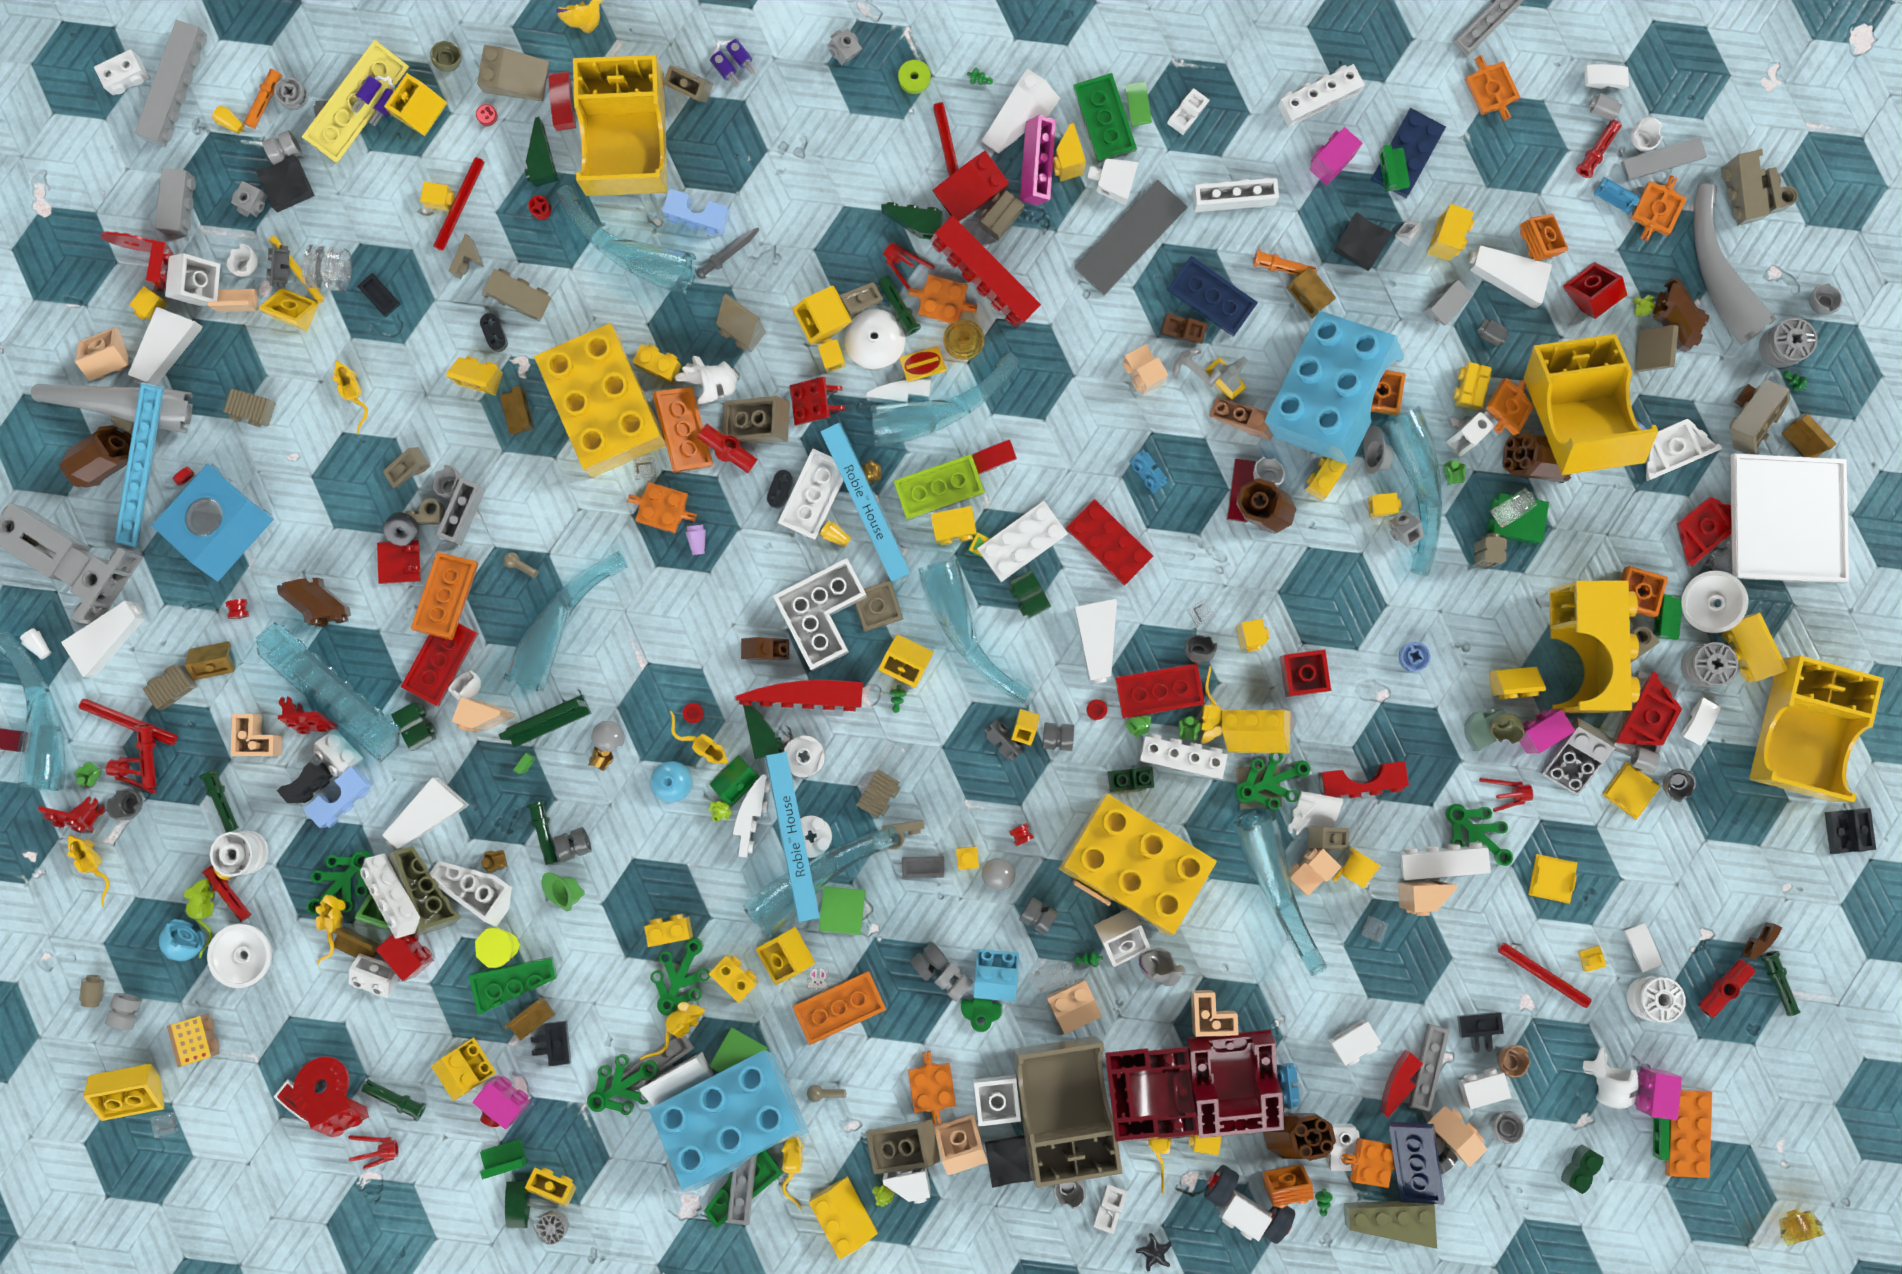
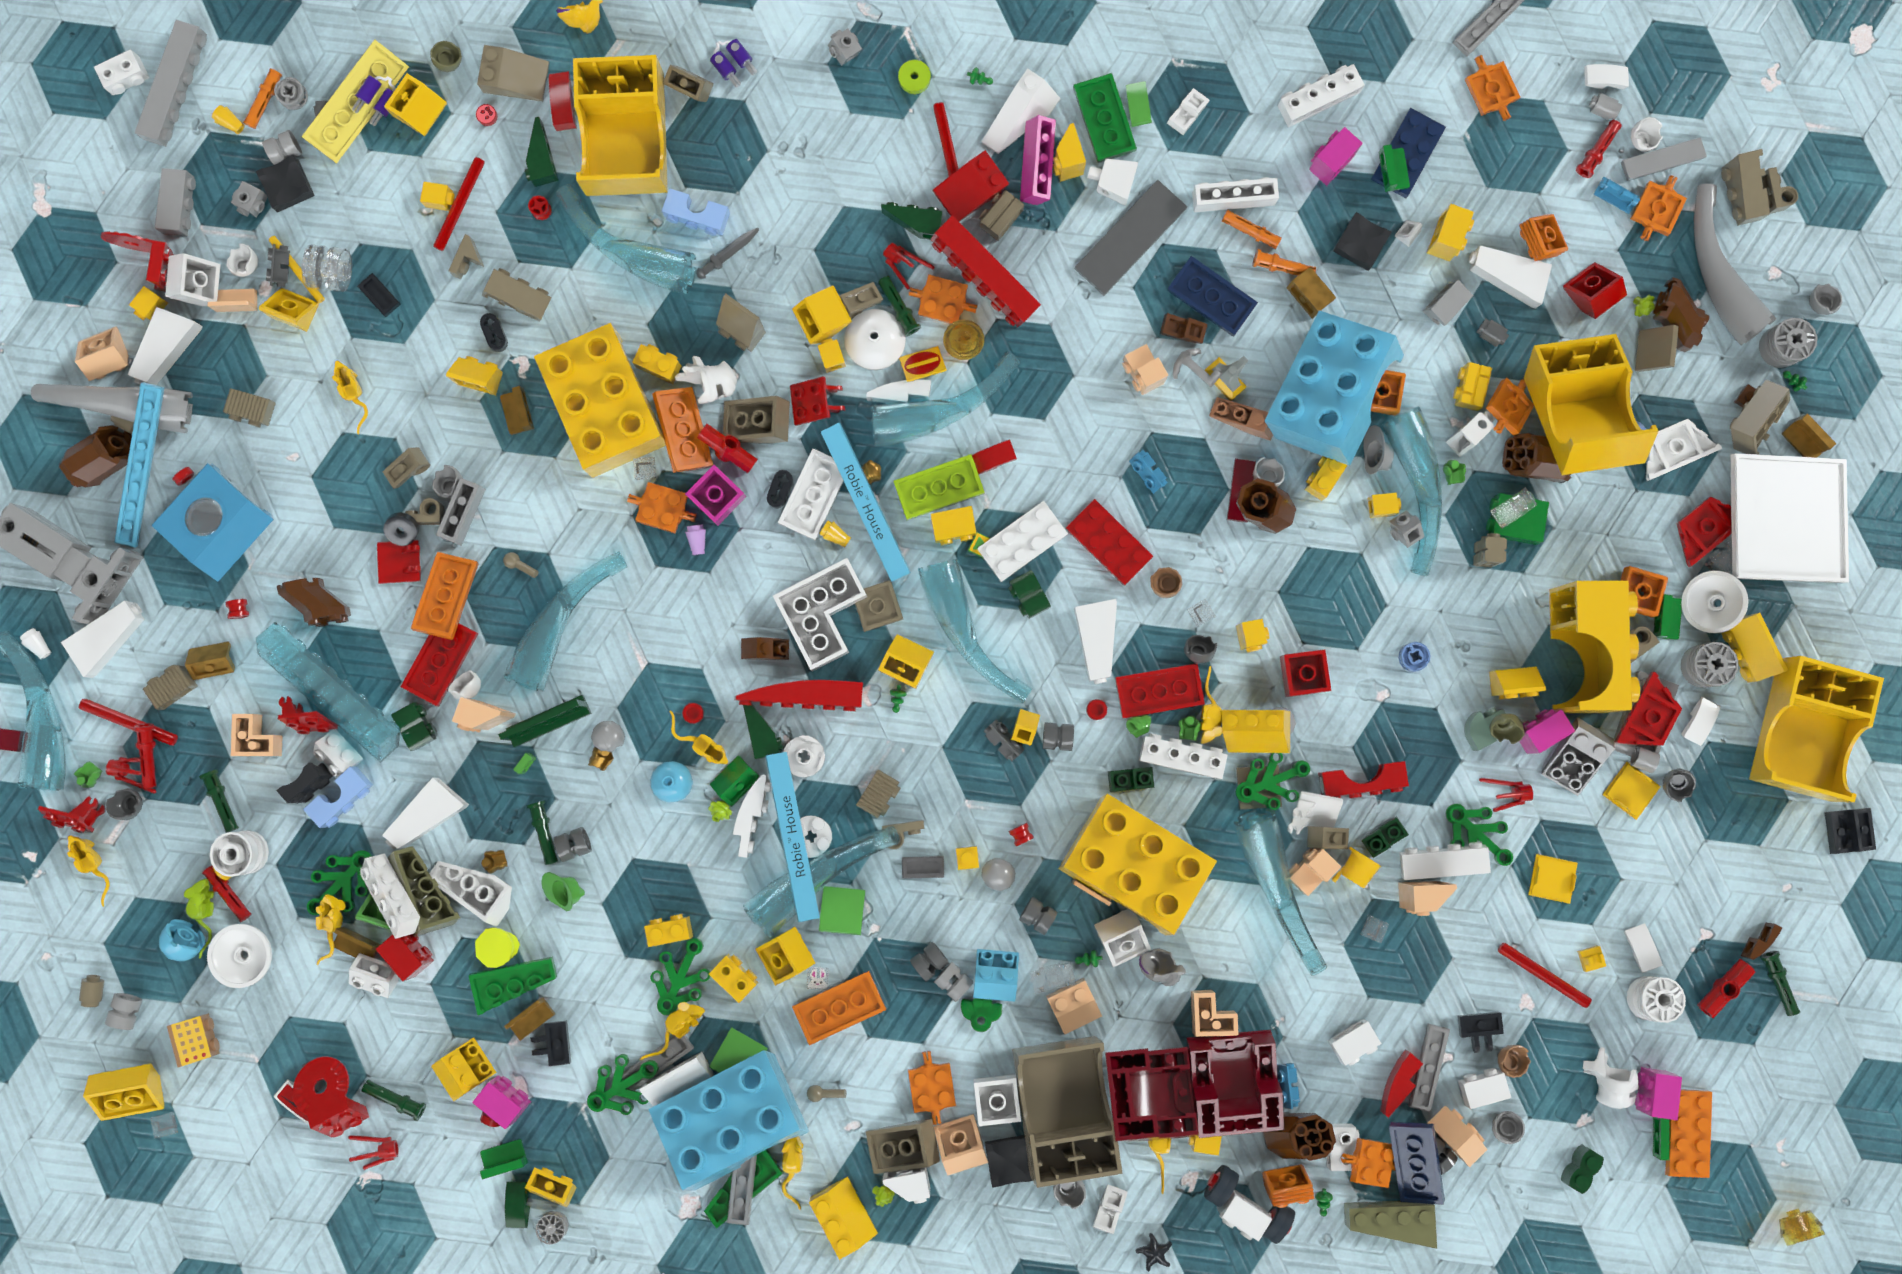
(715, 495): none -> dark pink brick
(1166, 582): none -> medium nougat hair
(1251, 229): none -> orange pin
(1384, 837): none -> dark green slope

